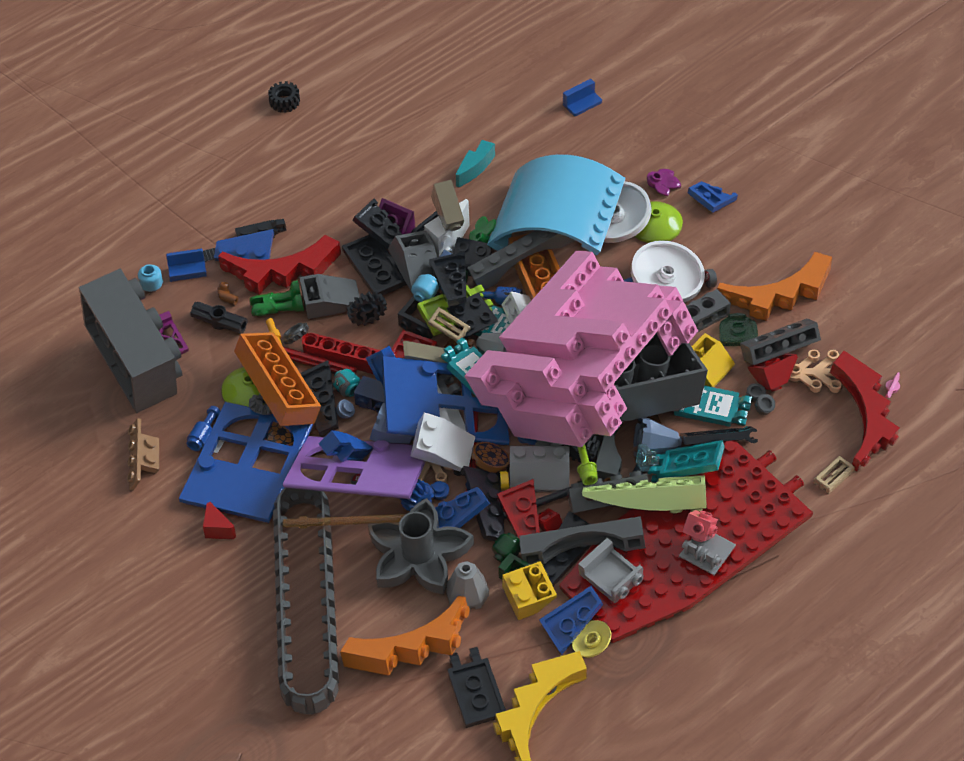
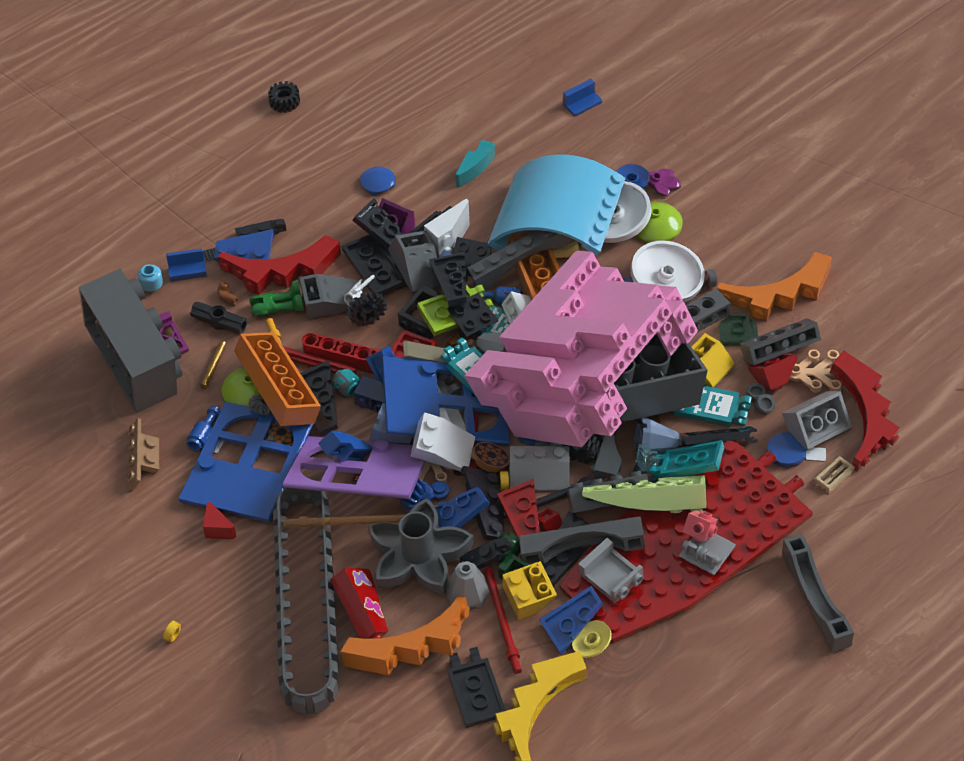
(172, 631): none -> yellow tile
(213, 364): none -> pearl gold bar
(295, 333): dark grey gear -> none
(345, 409): sand blue plate -> none
(356, 290): none -> white plant
(361, 601): none -> red slope
(377, 180): none -> blue dish
(425, 287): medium azure head -> none
(435, 317): tan tile -> none
(447, 205): dark tan slope -> none
(482, 230): green plate -> none
(487, 553): none -> black hinge
(511, 652): none -> red bar
(567, 251): none -> light yellow cone
(586, 470): lime piece -> none
(634, 174): none -> blue dish
(711, 196): blue wing -> none
(786, 449): none -> blue tile
(803, 568): none -> dark grey arch
(816, 454): none -> white sticker
(818, 419): none -> light grey slope
(892, 385): bright pink piece -> none

